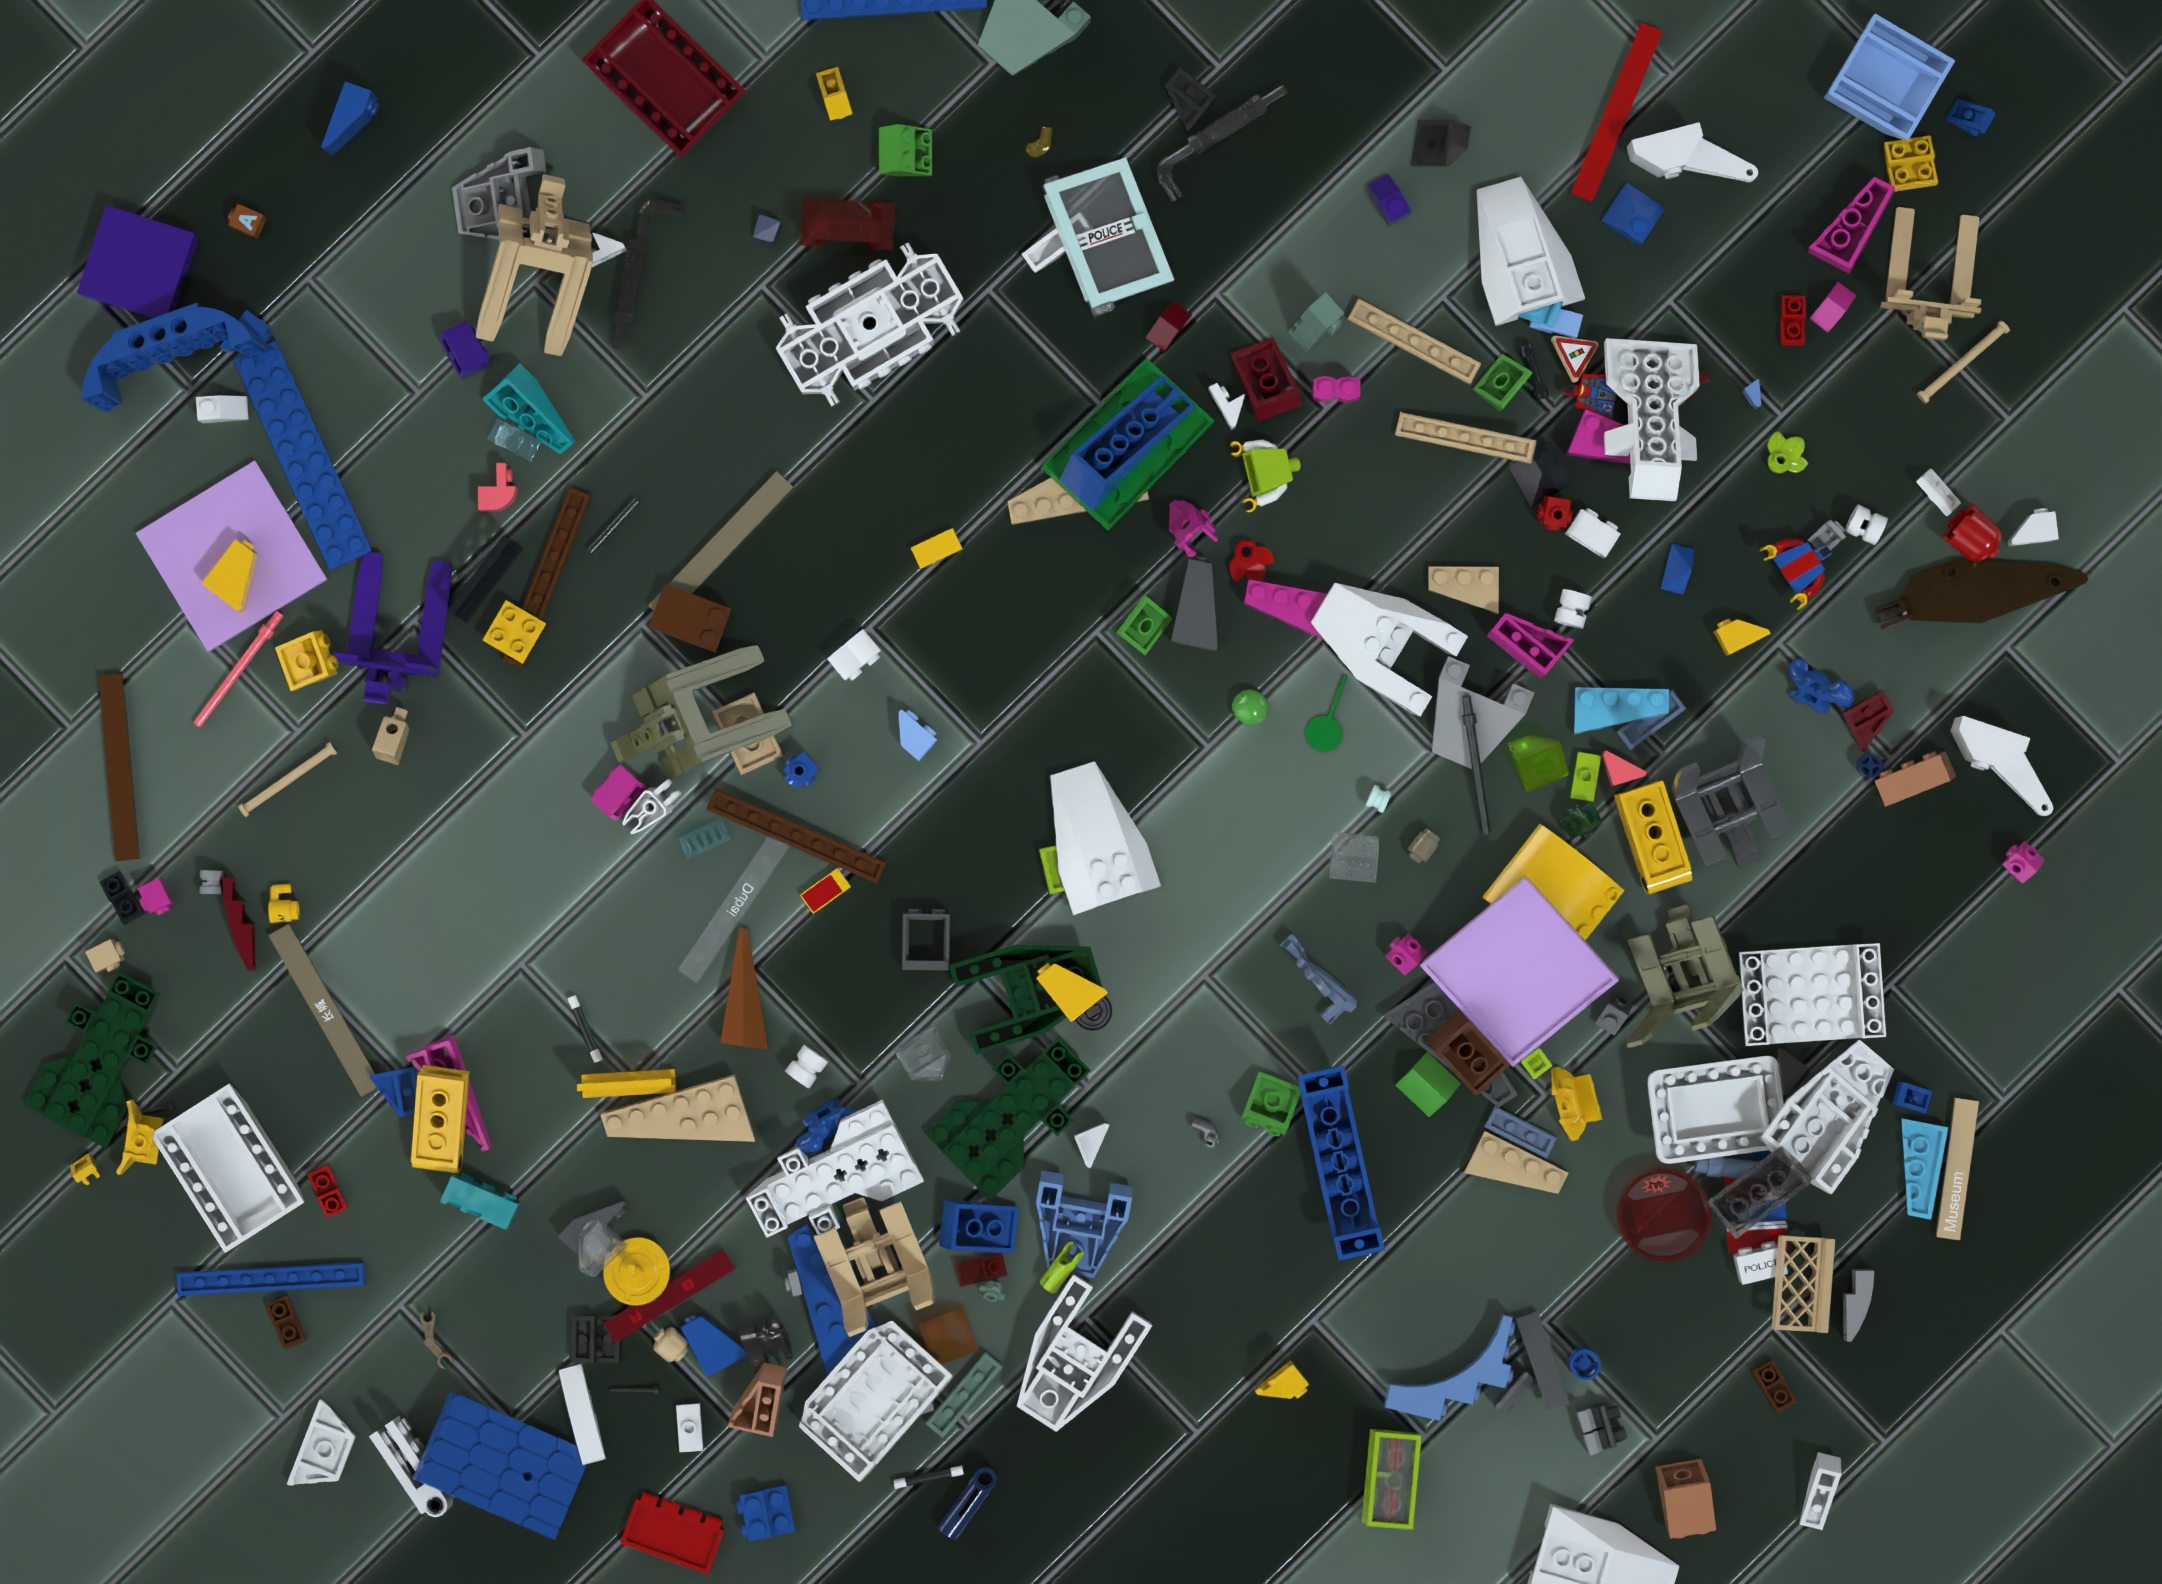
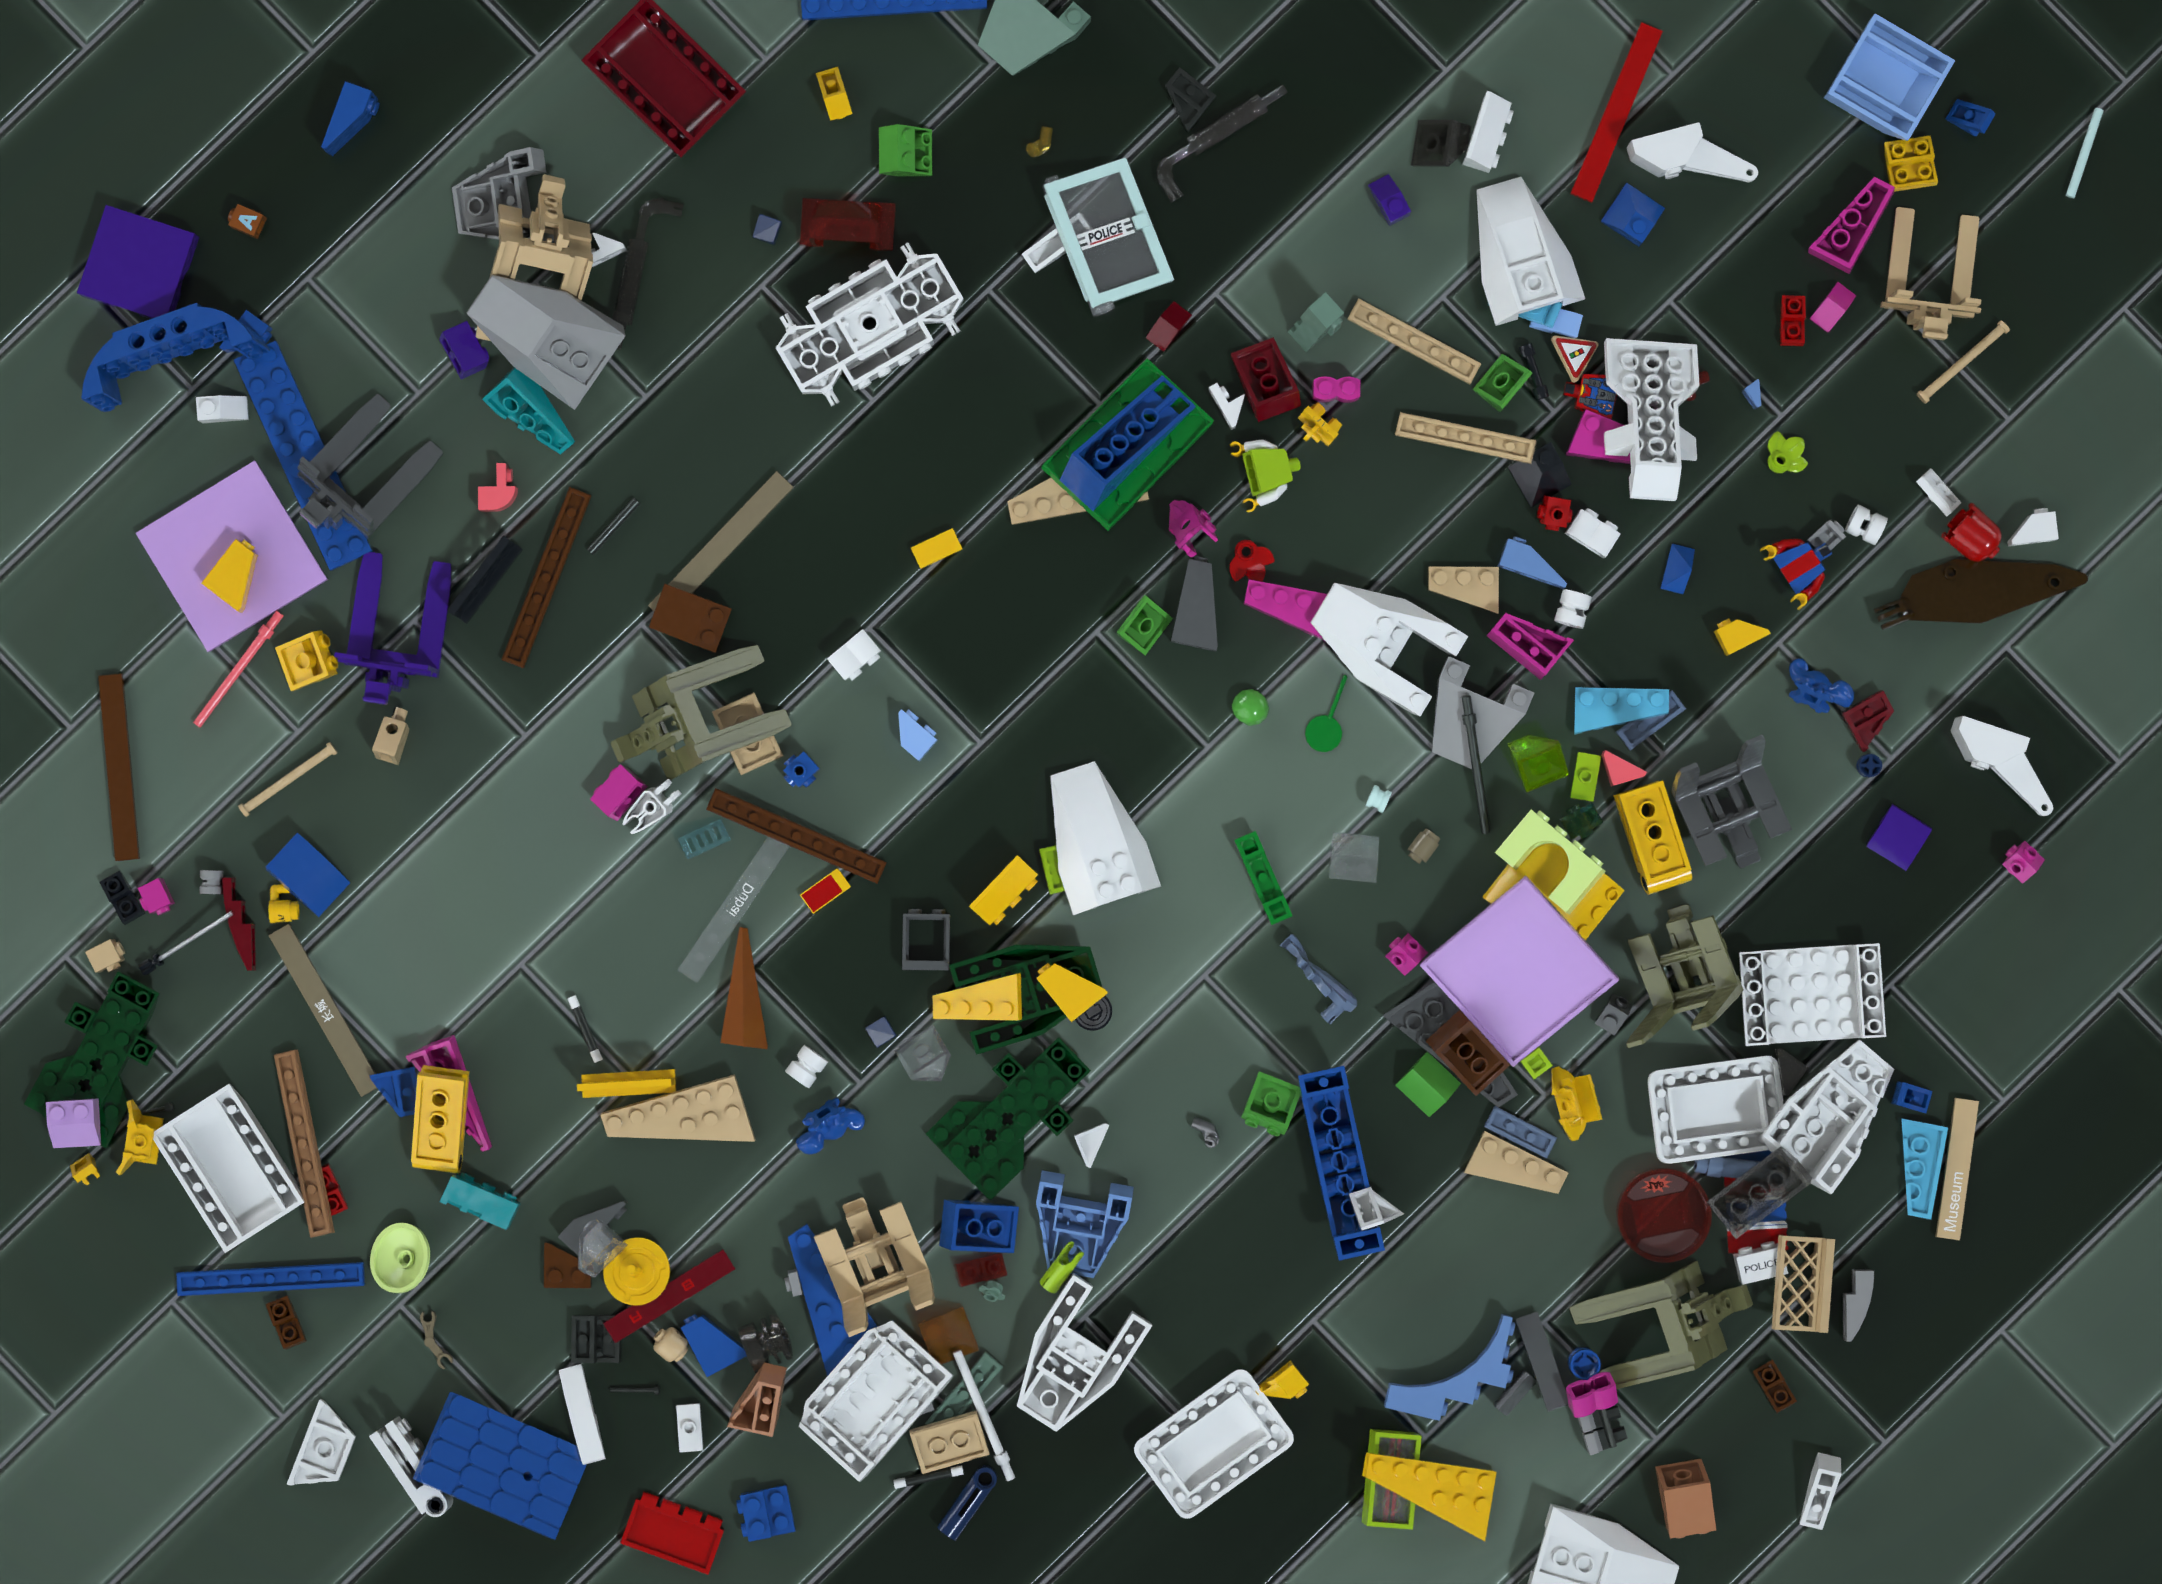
(74, 1123): none -> lavender slope
(150, 965): none -> piece
(304, 1143): none -> medium nougat tile
(307, 875): none -> blue slope
(333, 504): none -> dark grey piece
(391, 1257): none -> yellowish green dish
(514, 440): clear light blue slope -> none
(514, 631): yellow hinge -> none
(547, 334): none -> light grey wedge
(562, 1269): none -> reddish brown wing
(813, 1185): white piece -> none
(881, 1032): none -> dark blue slope
(949, 1442): none -> tan tile
(983, 1001): none -> yellow wing
(1001, 1456): none -> white bar
(1004, 891): none -> yellow slope
(1213, 1443): none -> white wedge
(1263, 877): none -> green slope
(1316, 427): none -> yellow hips
(1372, 1208): none -> white slope
(1446, 1490): none -> yellow wing
(1488, 133): none -> white slope
(1527, 562): none -> medium blue slope
(1582, 870): none -> yellowish green arch
(1592, 1394): none -> dark pink brick
(1688, 1345): none -> olive piece
(1899, 837): none -> dark purple slope
(1915, 777): nougat wedge -> none
(2084, 153): none -> light aqua bar

